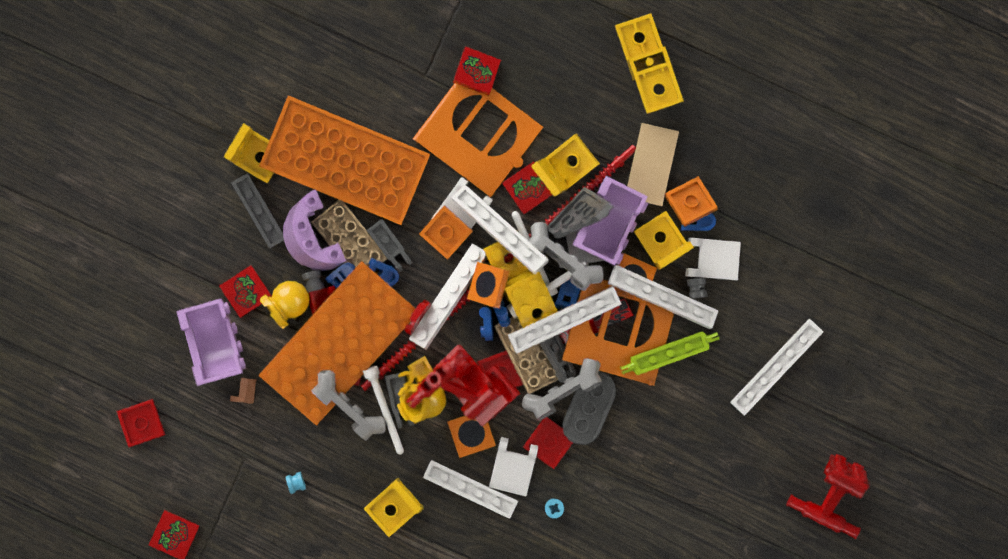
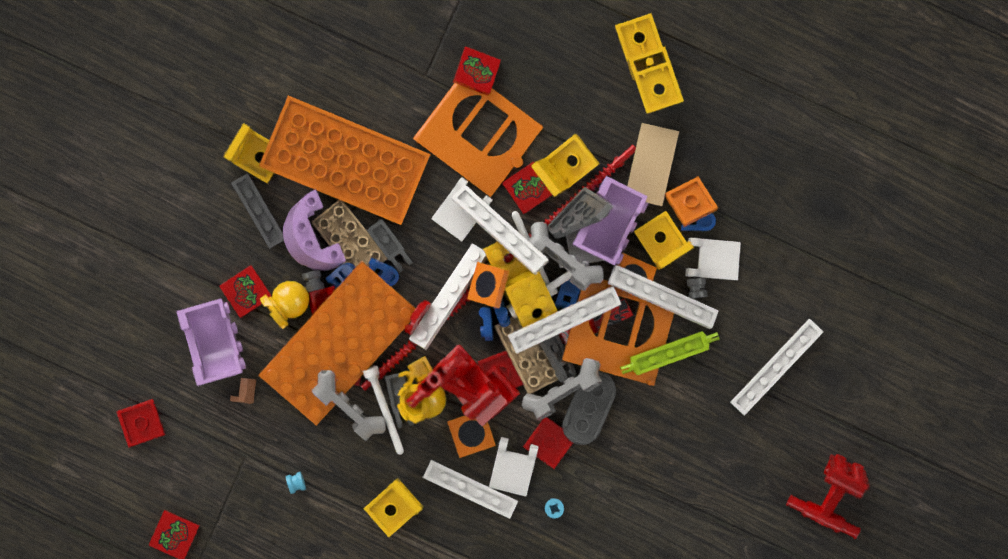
(446, 232): orange tile -> none

